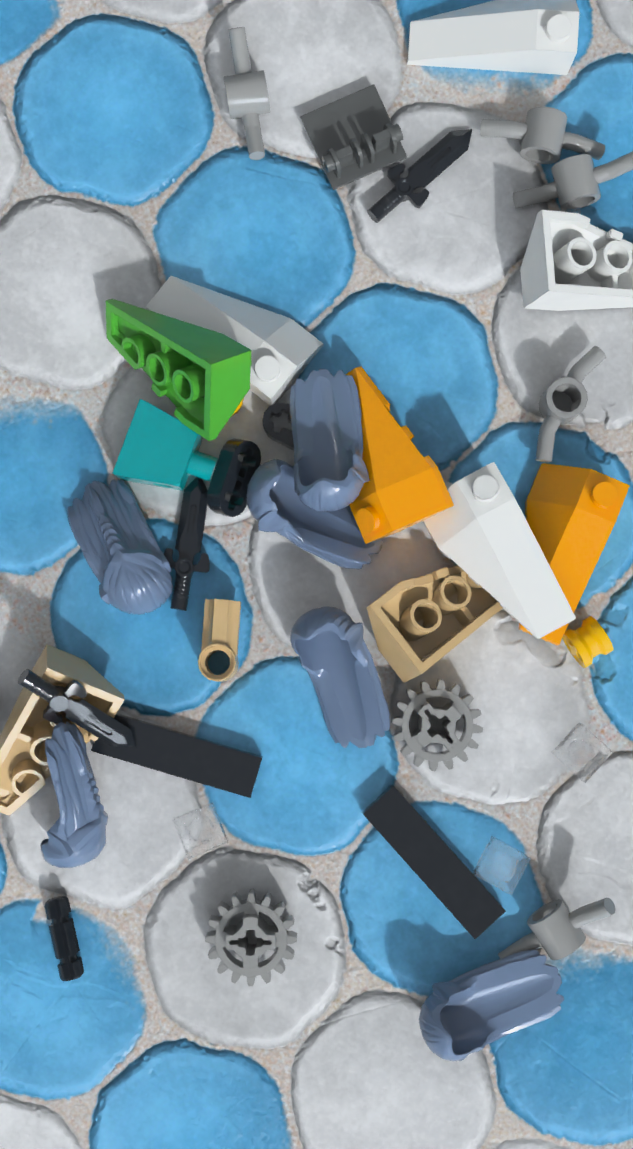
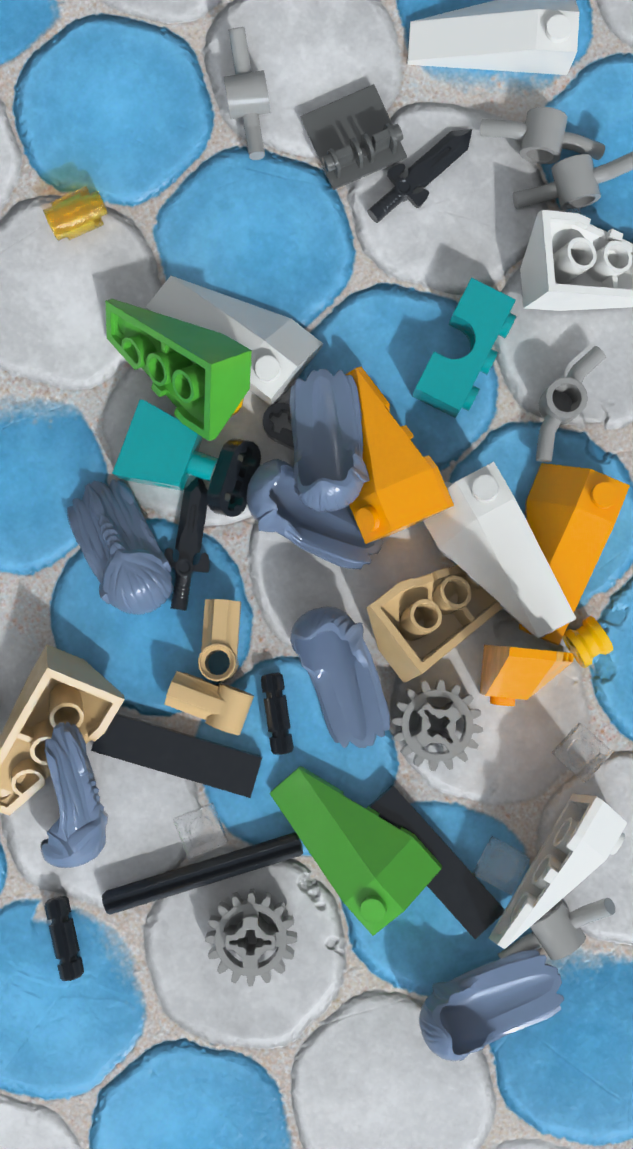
(75, 213): none -> clear yellow brick
(77, 710): black sword -> none
(202, 873): none -> black axle
(218, 705): none -> tan piece
(277, 713): none -> black axle
(362, 855): none -> bright green wedge
(482, 317): none -> teal arch
(518, 672): none -> light orange wedge
(572, 851): none -> white wedge

